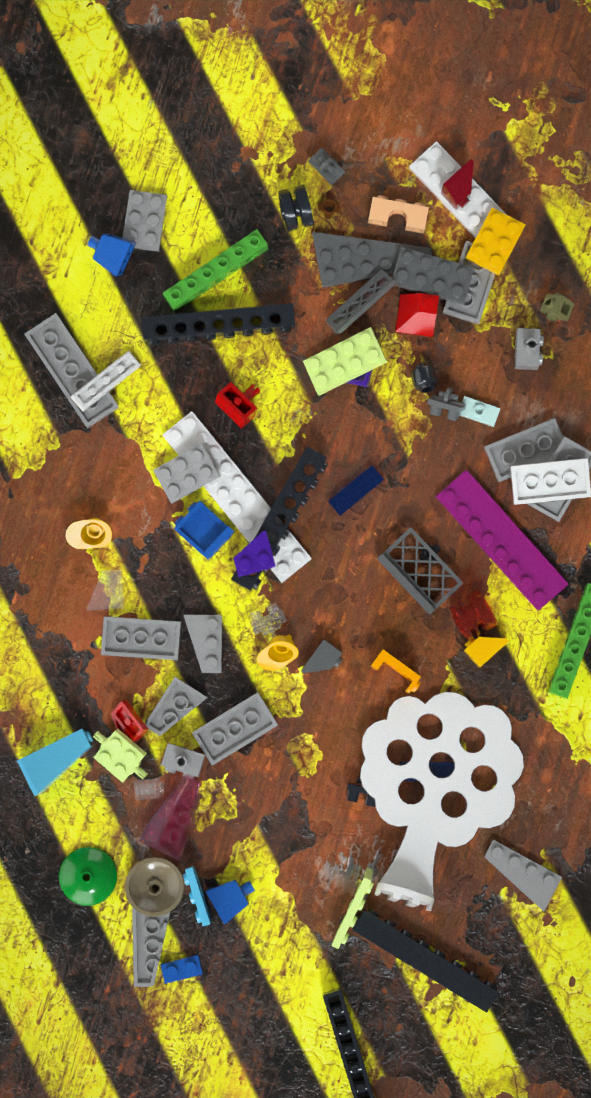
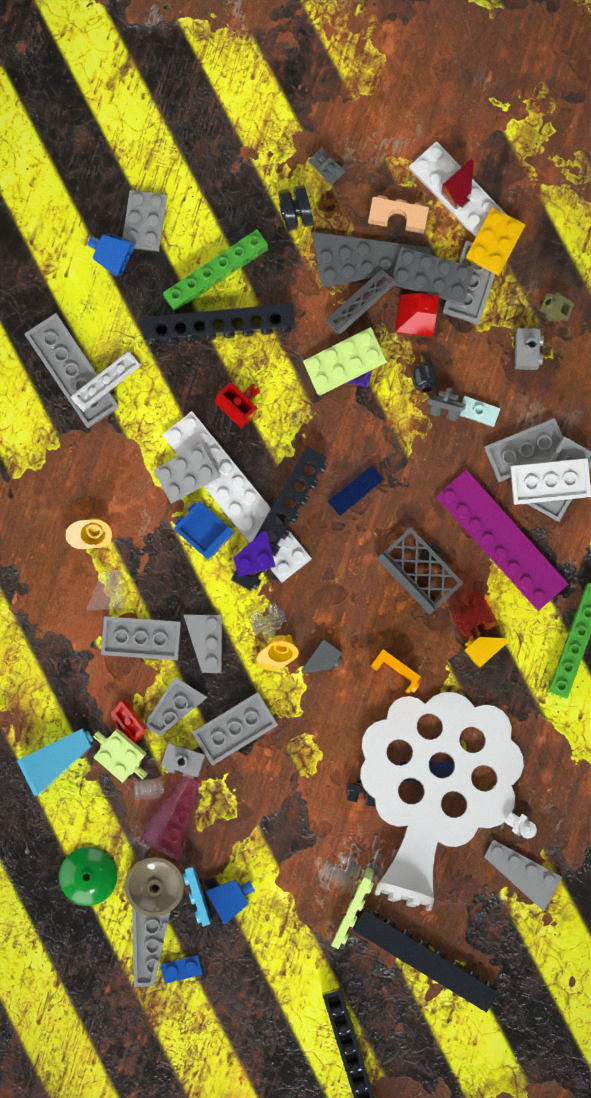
(521, 825): none -> white hips

